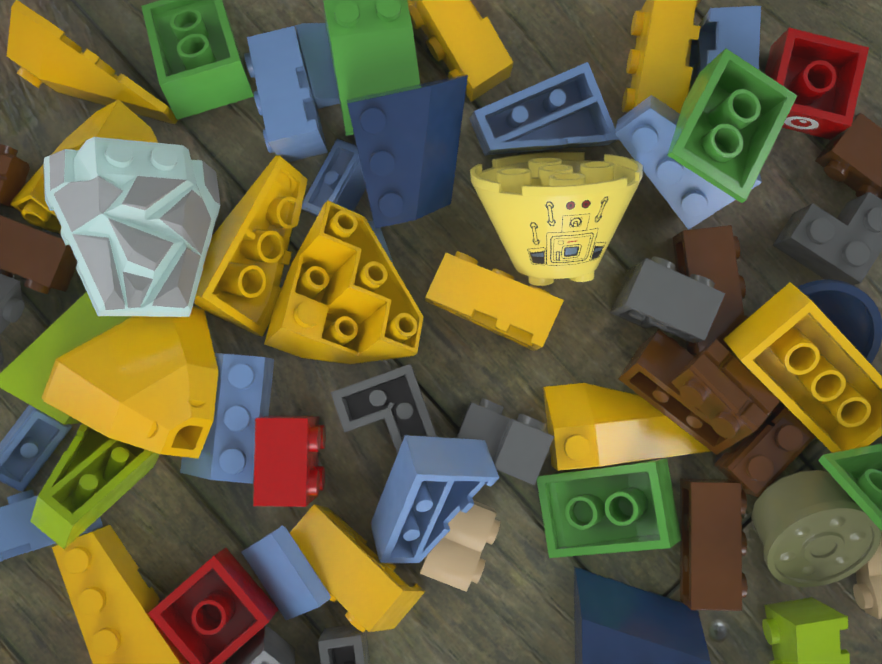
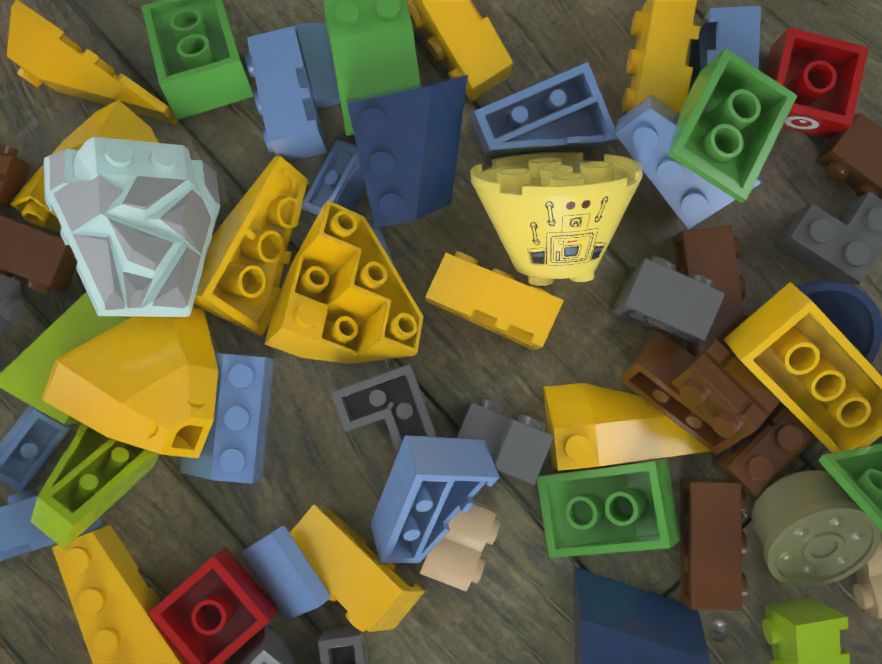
(288, 460): red brick -> none

